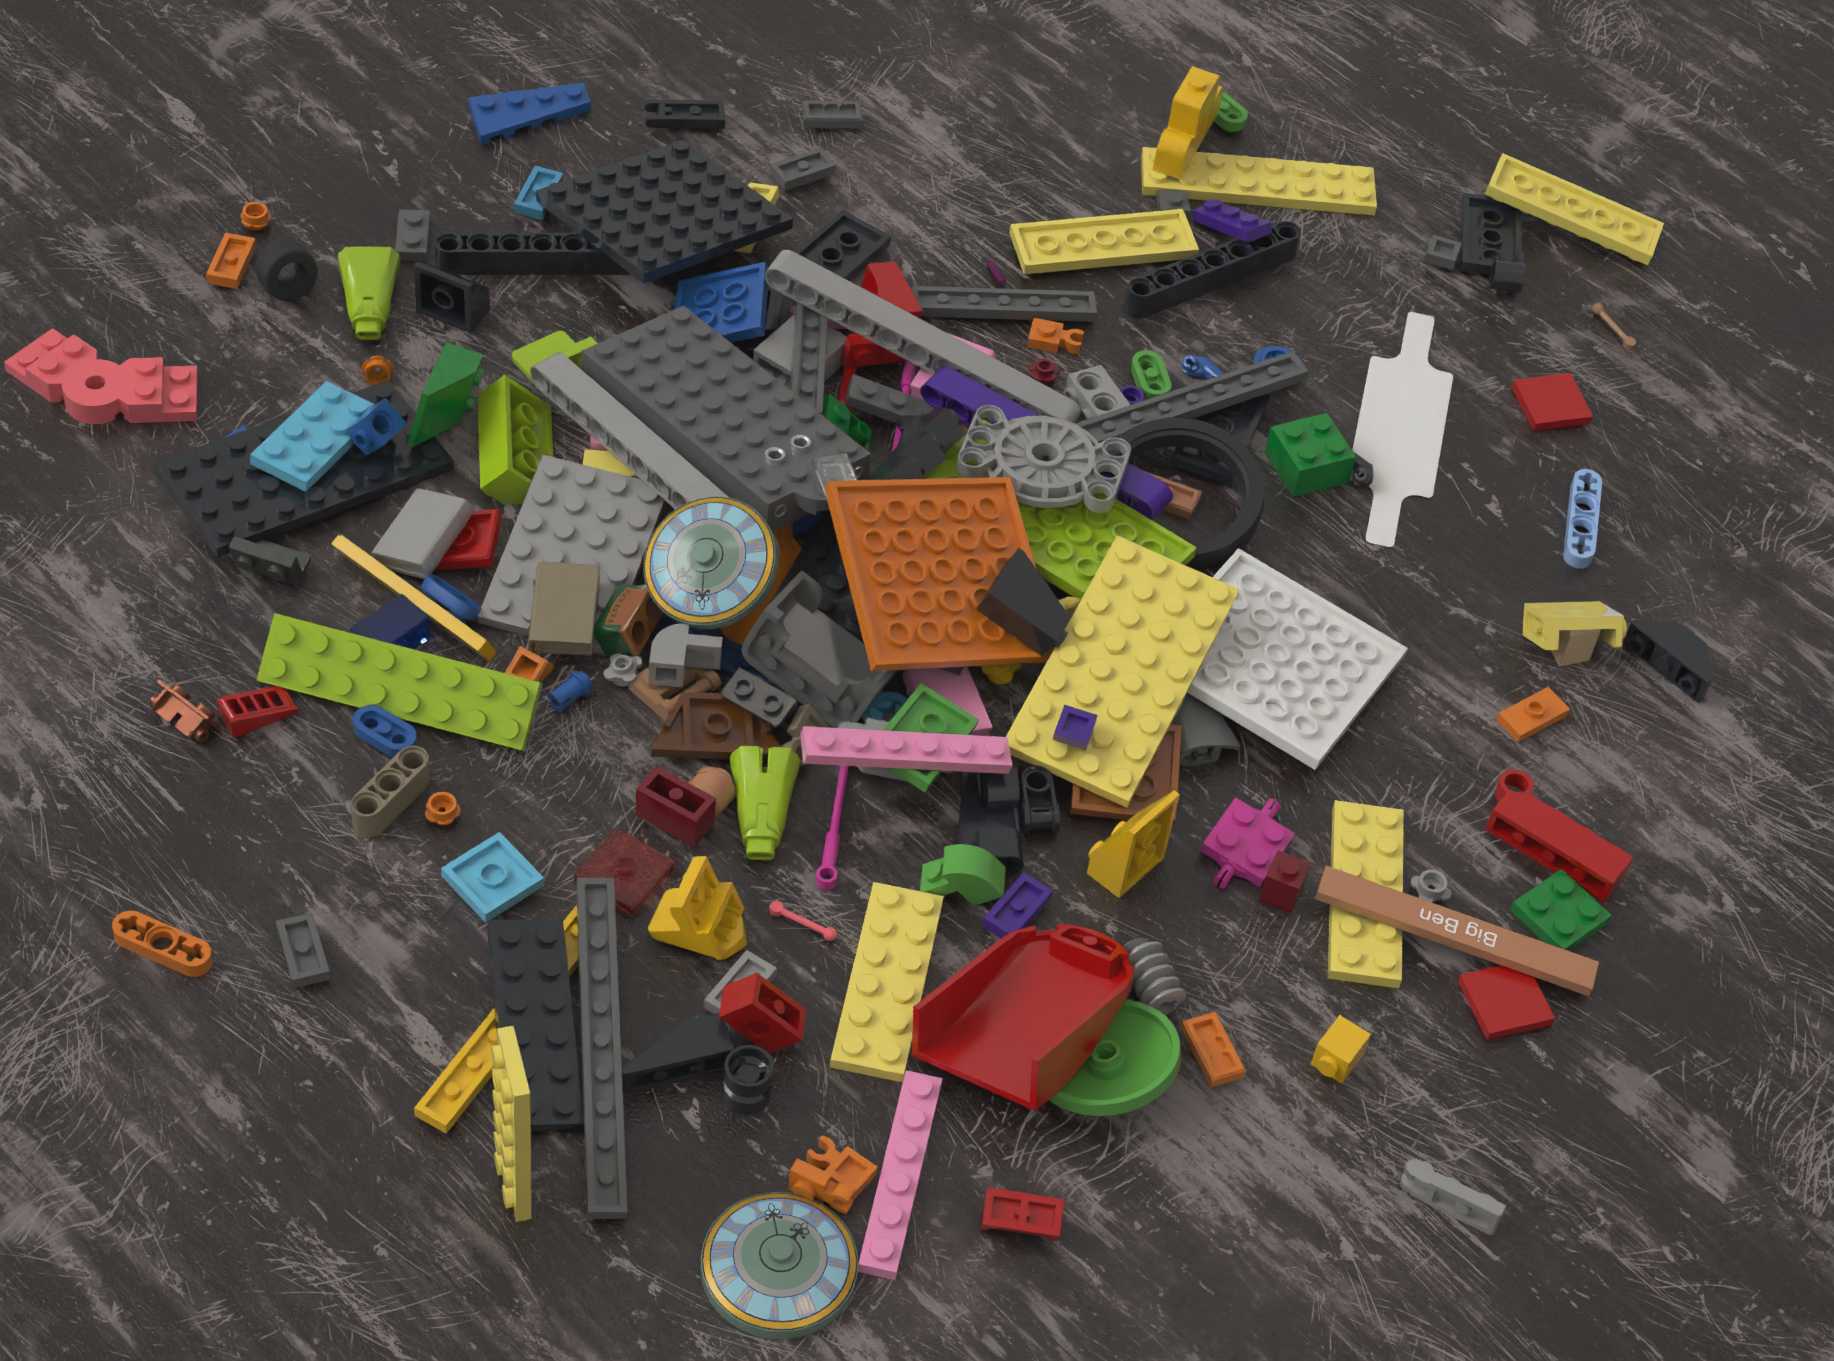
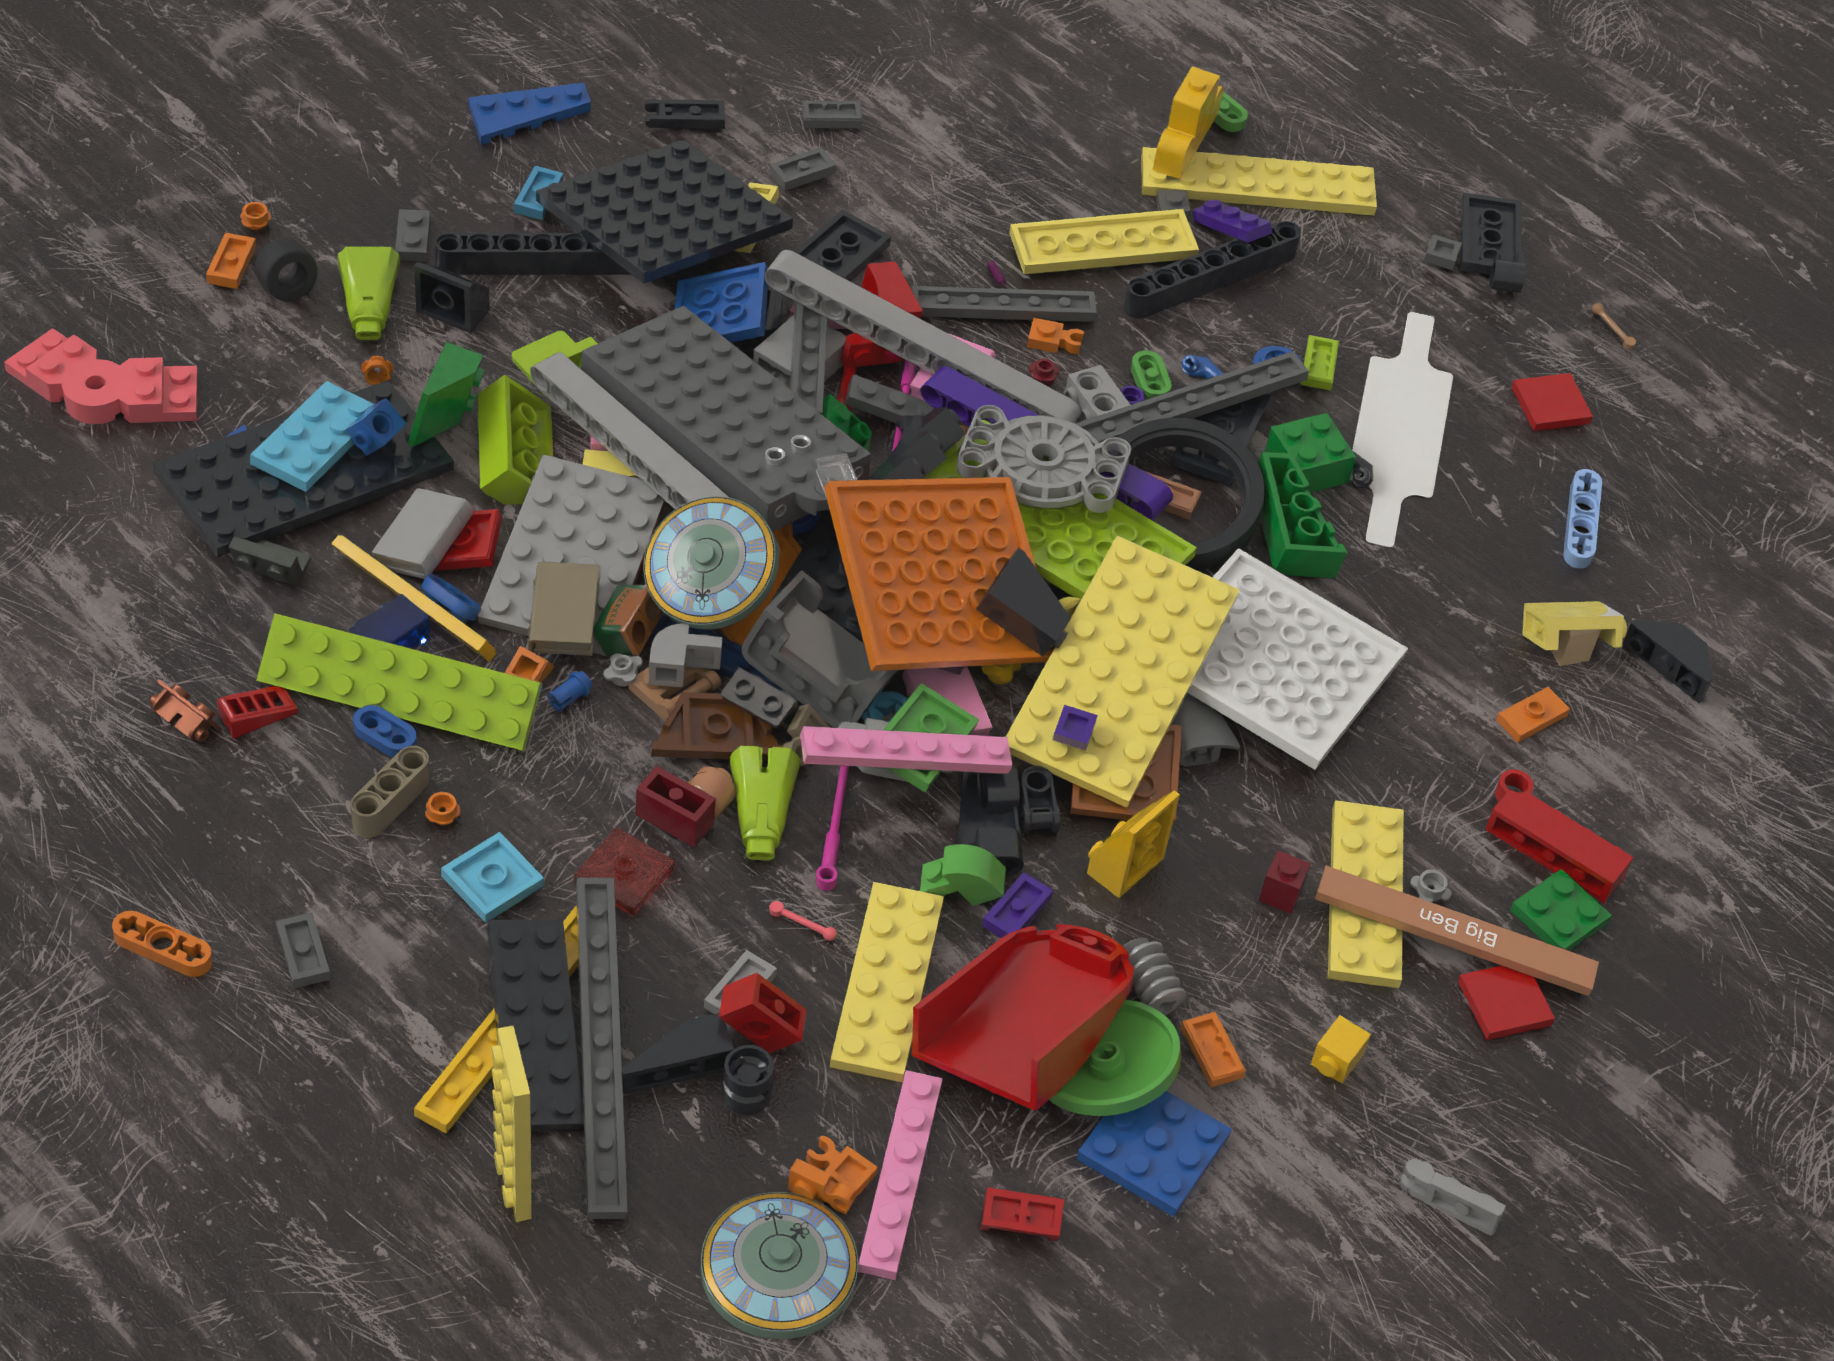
(701, 914): yellow piece -> none
(1156, 1150): none -> blue plate
(1246, 842): dark pink plate -> none
(1292, 522): none -> green wedge
(1320, 362): none -> lime plate
(1574, 209): light yellow plate -> none

